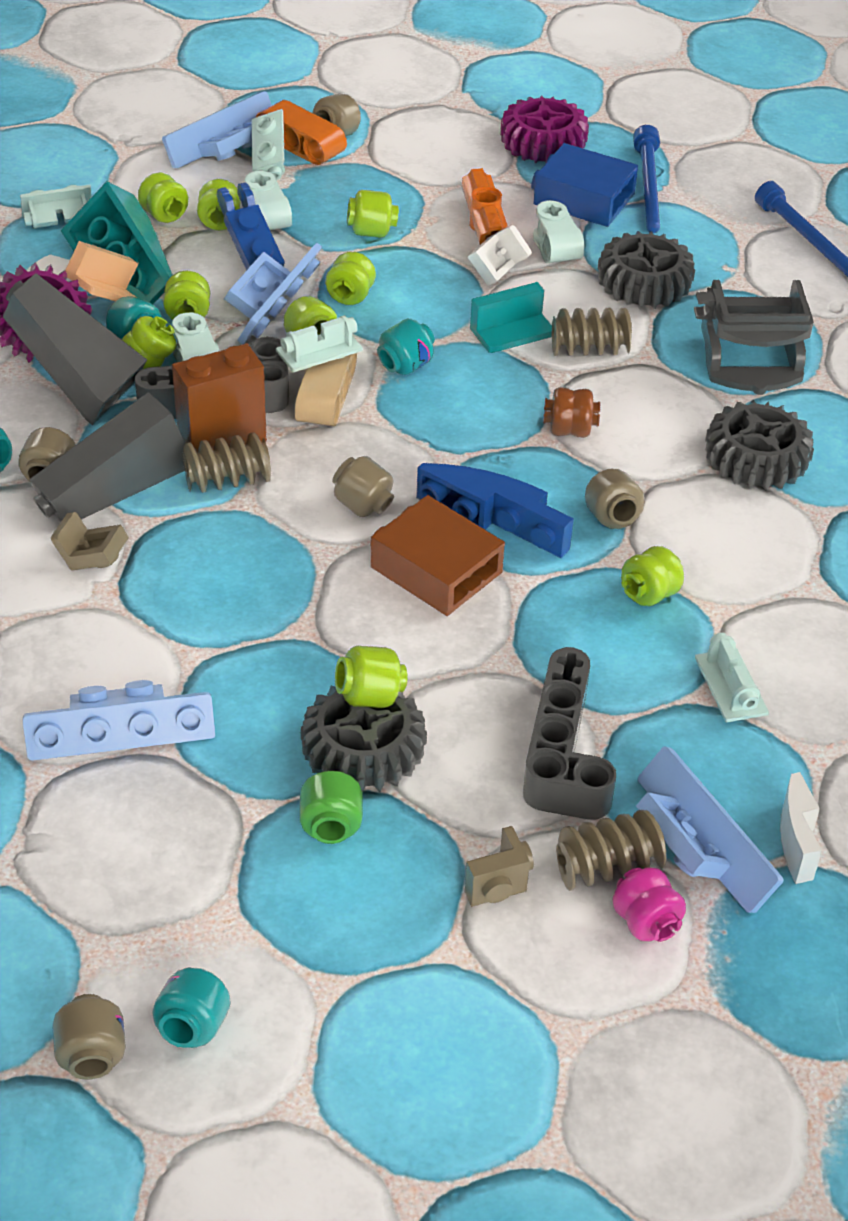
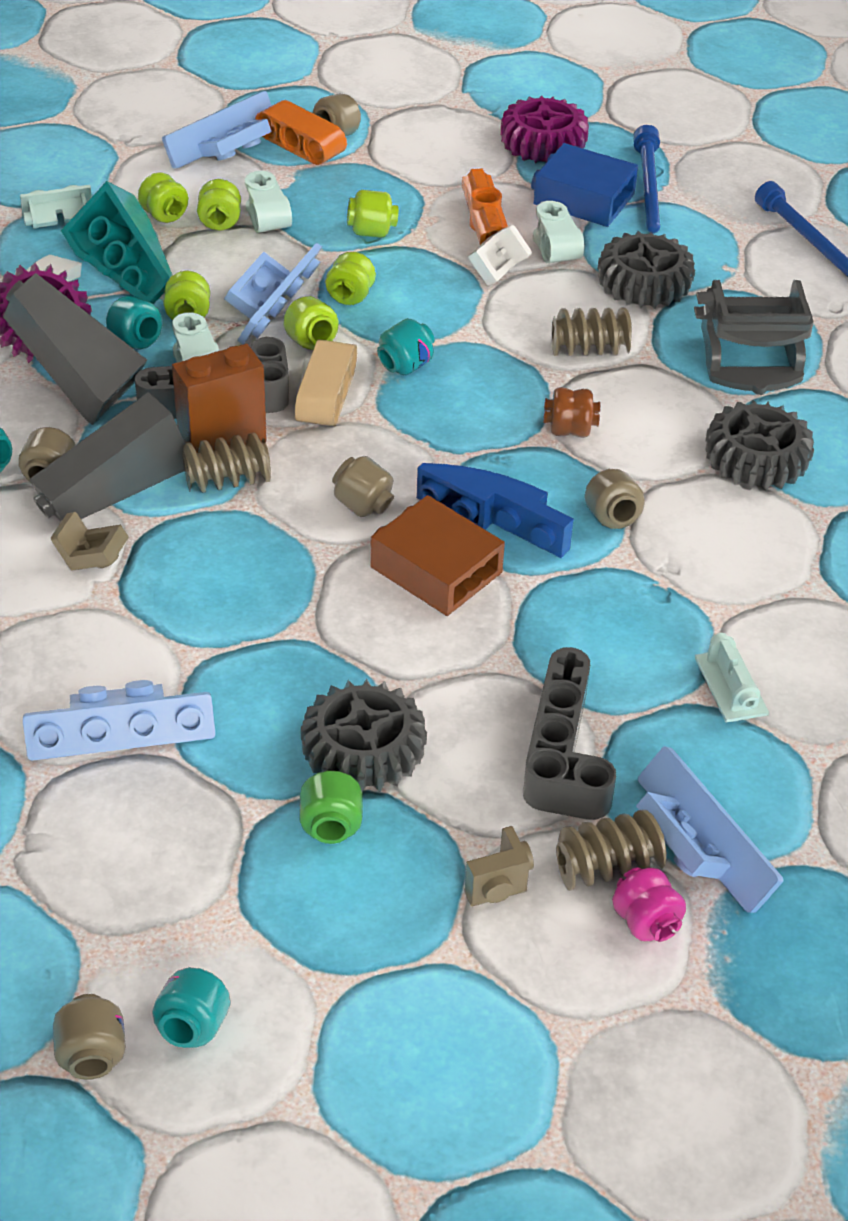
(101, 271): light nougat panel -> none
(151, 340): lime piece -> none
(248, 226): blue hinge -> none
(268, 143): light aqua hinge -> none
(306, 348): light aqua hinge -> none
(370, 676): lime head -> none
(510, 318): teal panel -> none
(652, 576): lime piece -> none
(797, 828): white slope -> none

